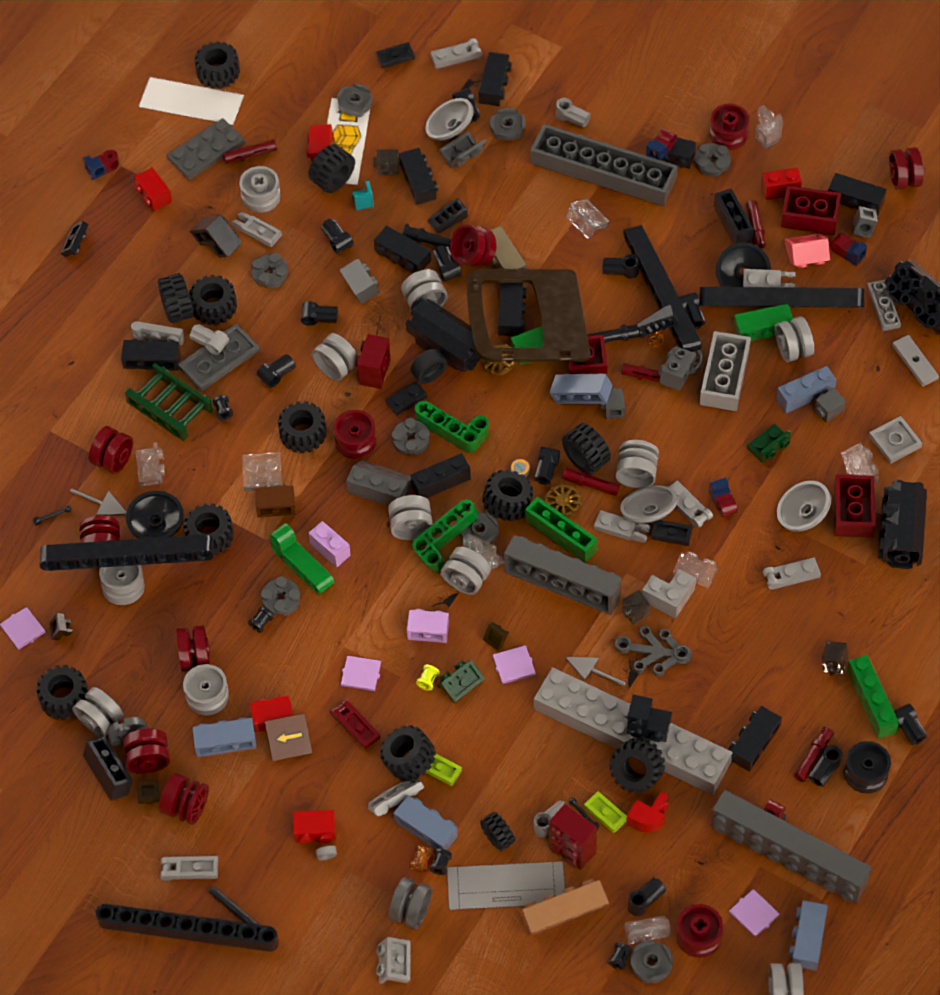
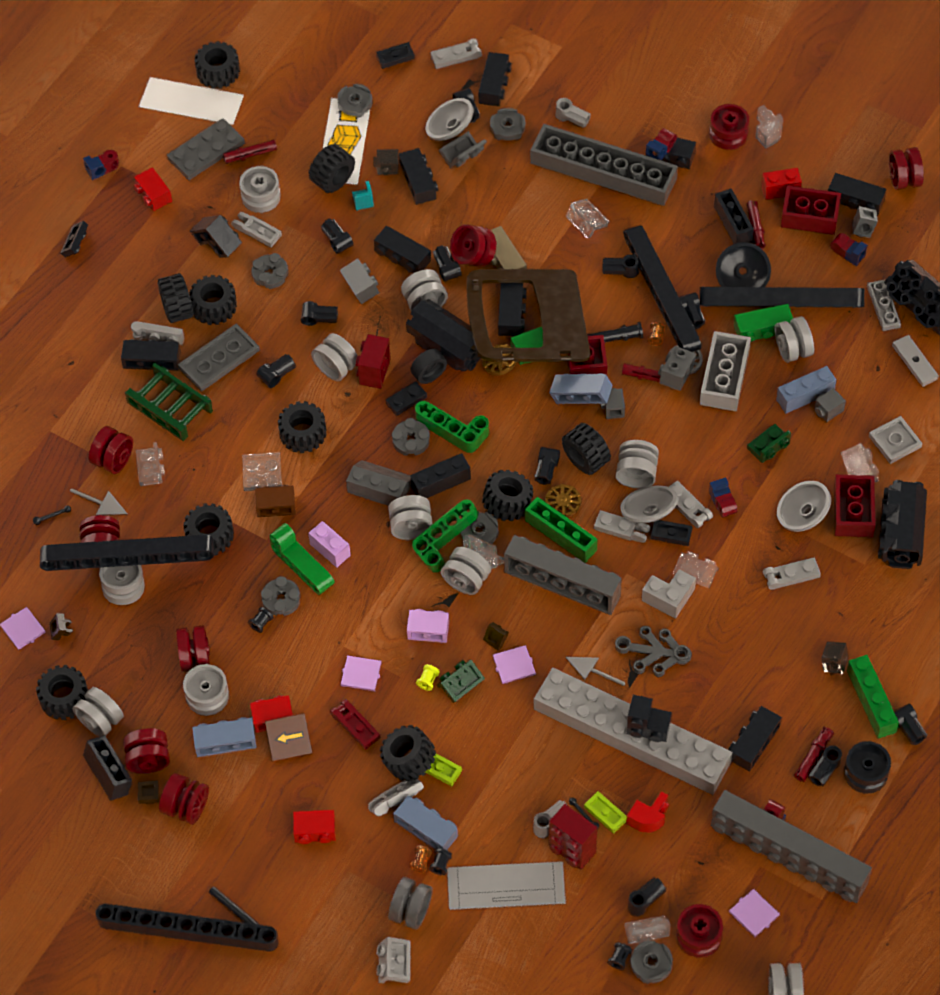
(118, 731): dark grey plate -> none
(152, 508): black dish -> none
(189, 867): light grey plate -> none
(211, 340): light grey piece -> none
(223, 409): black bush -> none
(318, 138): red brick -> none
(326, 852): light grey tile -> none
(355, 434): dark red wheel -> none
(421, 236): black pin -> none
(455, 207): black slope -> none
(497, 831): black tyre -> none
(520, 466): light grey tile -> none
(564, 907): medium nougat brick -> none
(584, 479): dark red pin -> none
(626, 775): black tyre -> none
(635, 607): clear smoke brick -> none
(658, 321): black slope -> none
(716, 151): dark grey plate -> none
(766, 278): light grey hinge -> none
(807, 250): coral slope -> none
(808, 934): sand blue brick -> none

